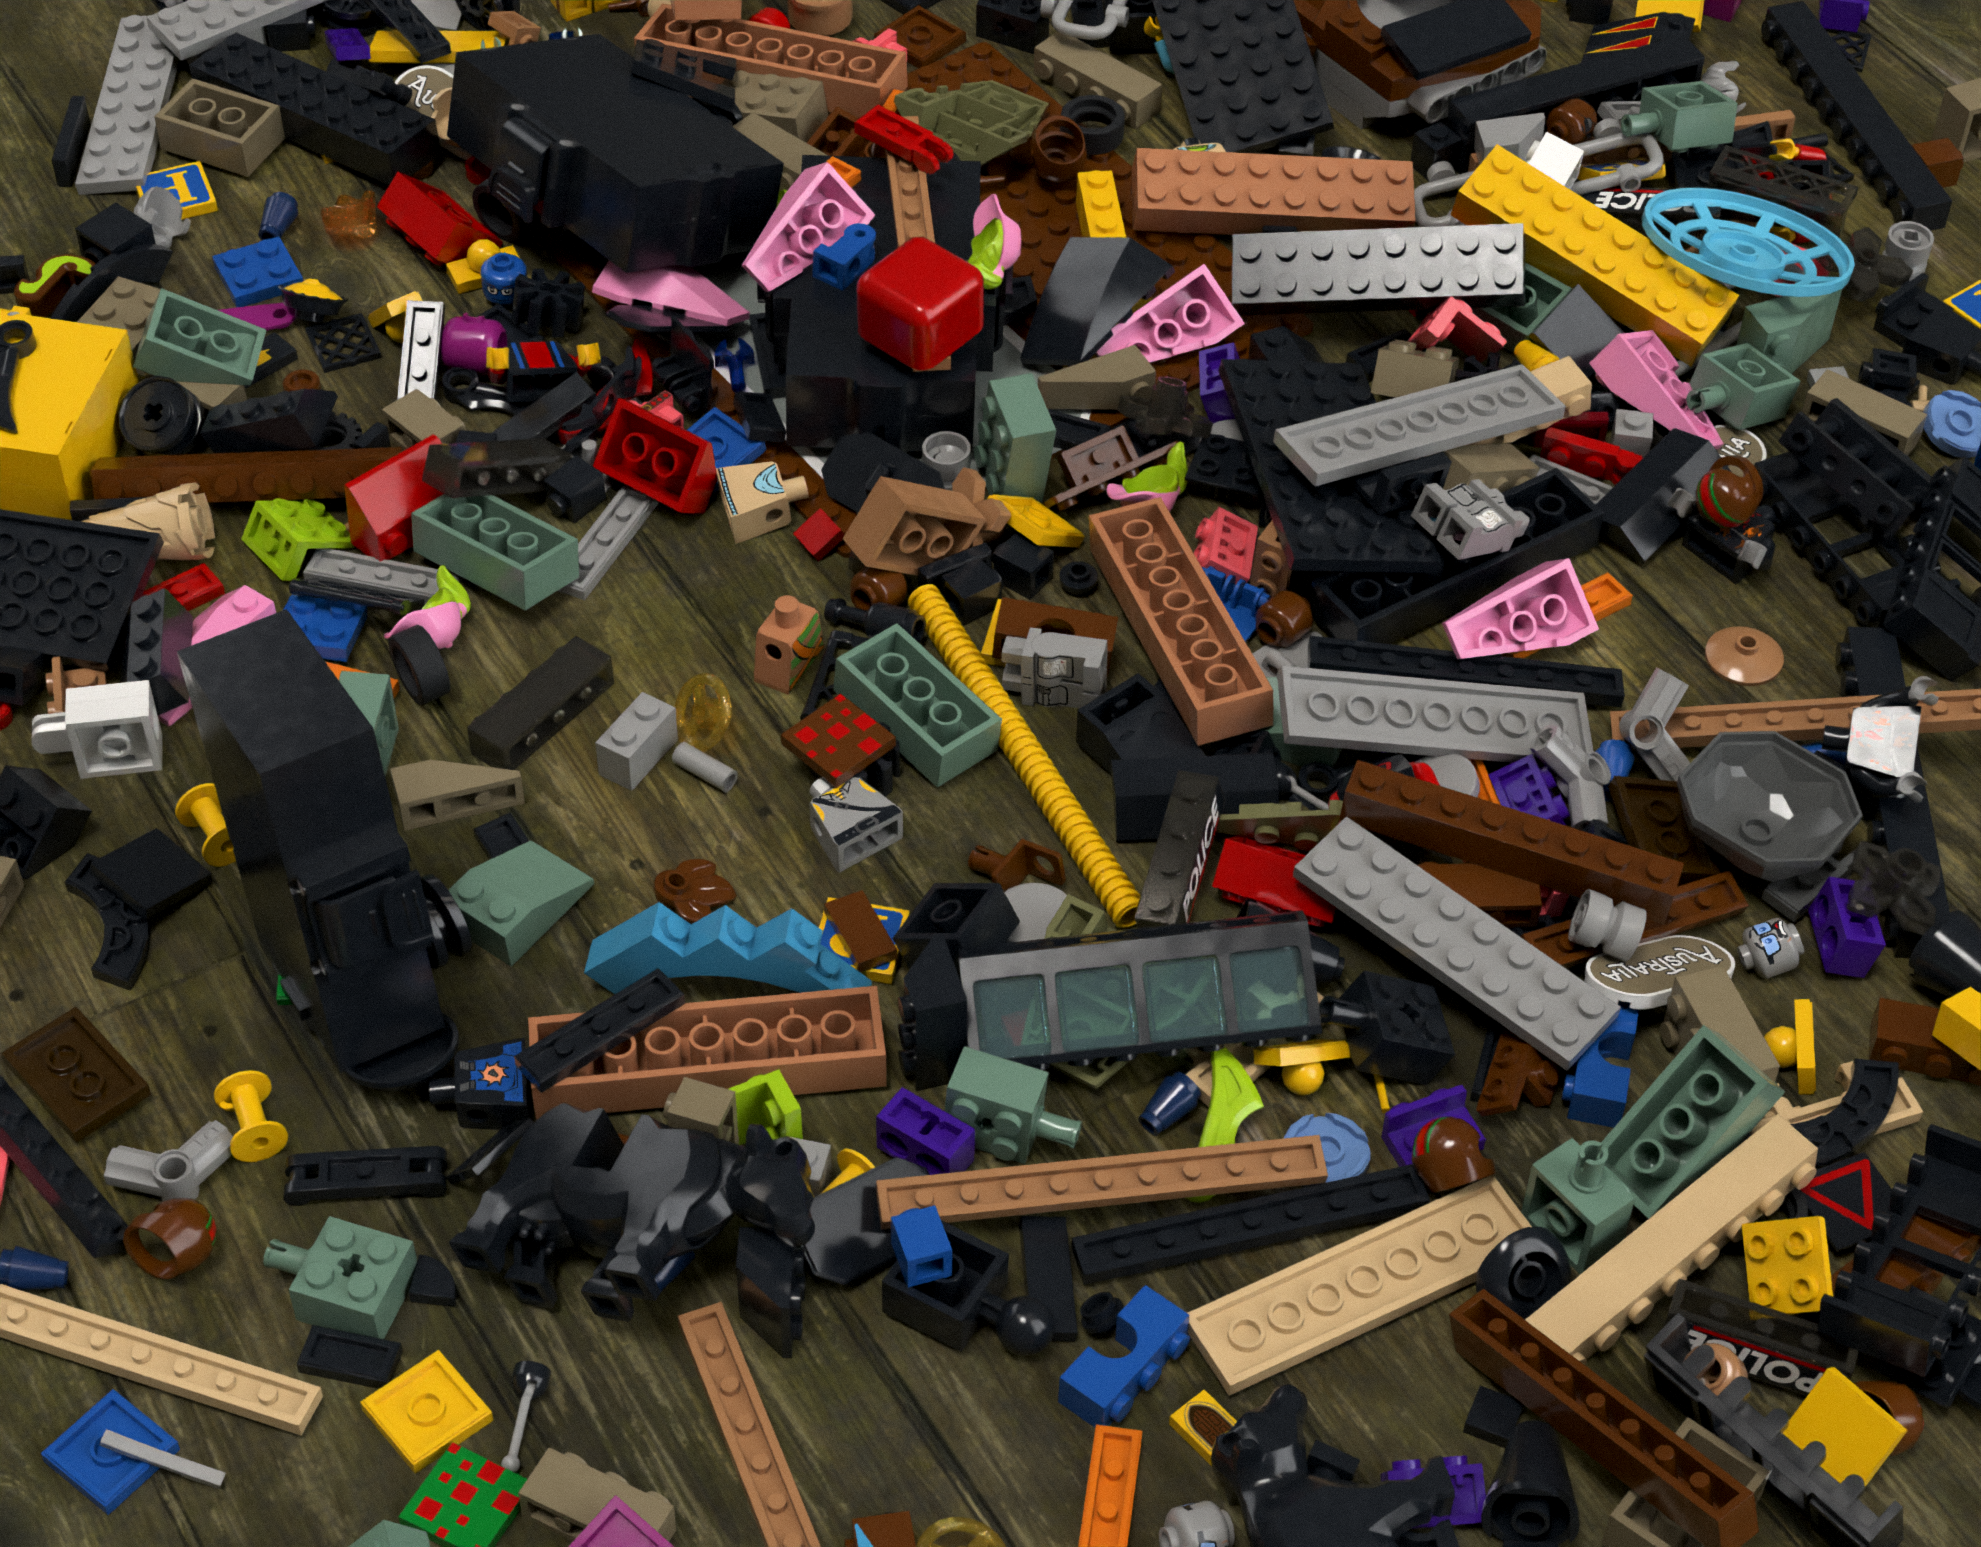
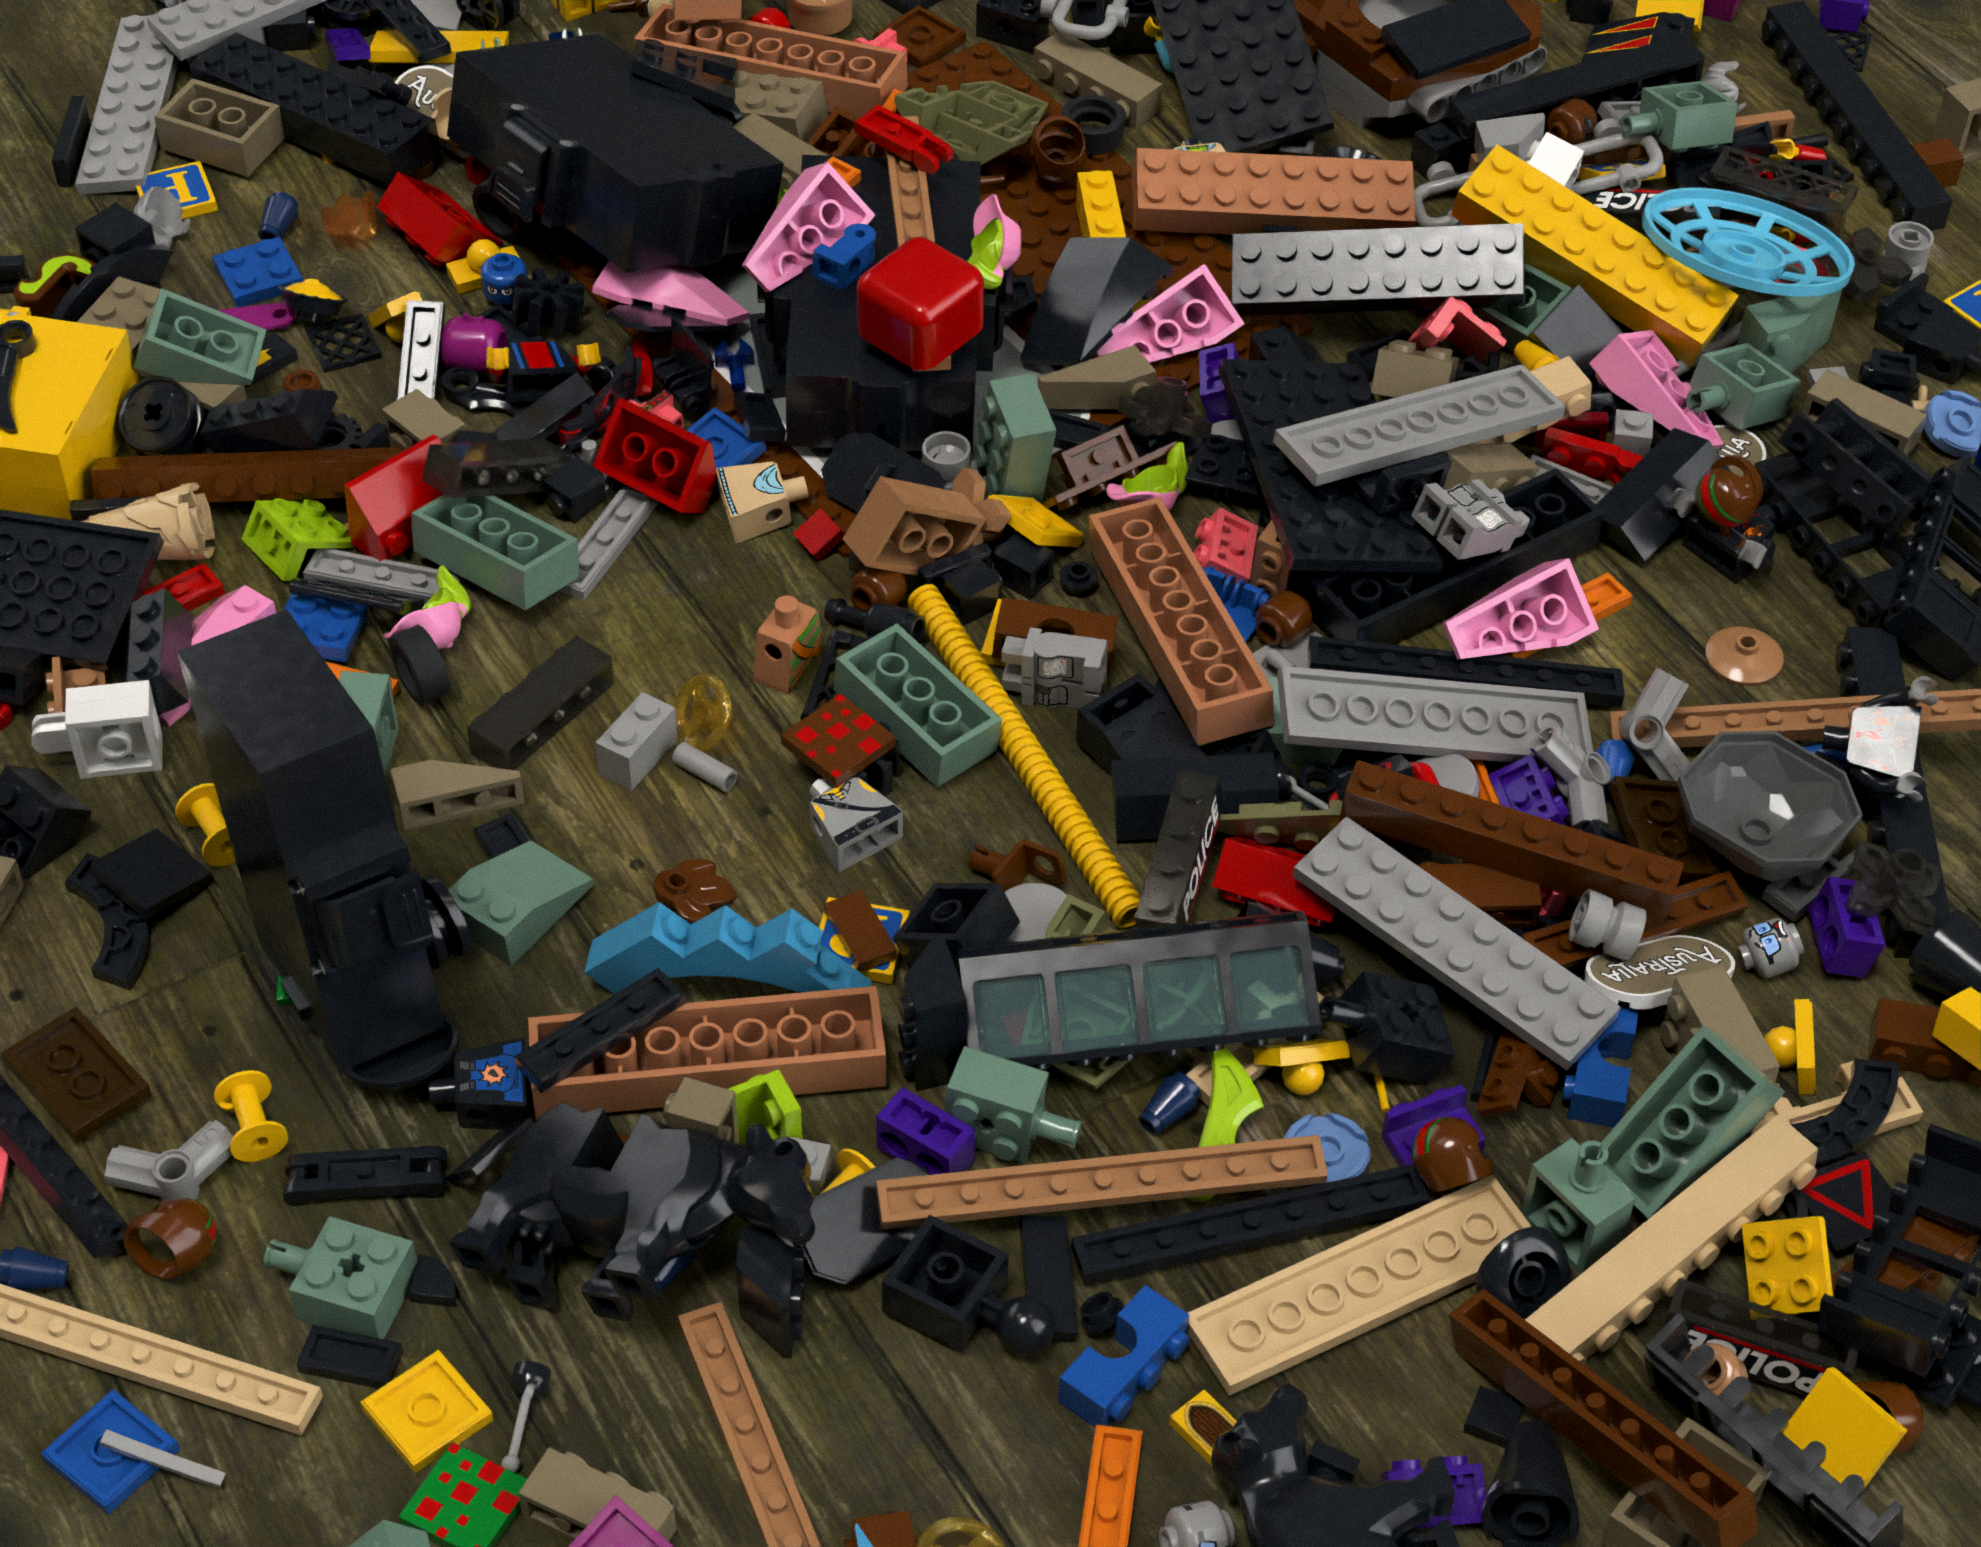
(514, 27): medium nougat bracket -> none
(921, 1245): blue brick -> none

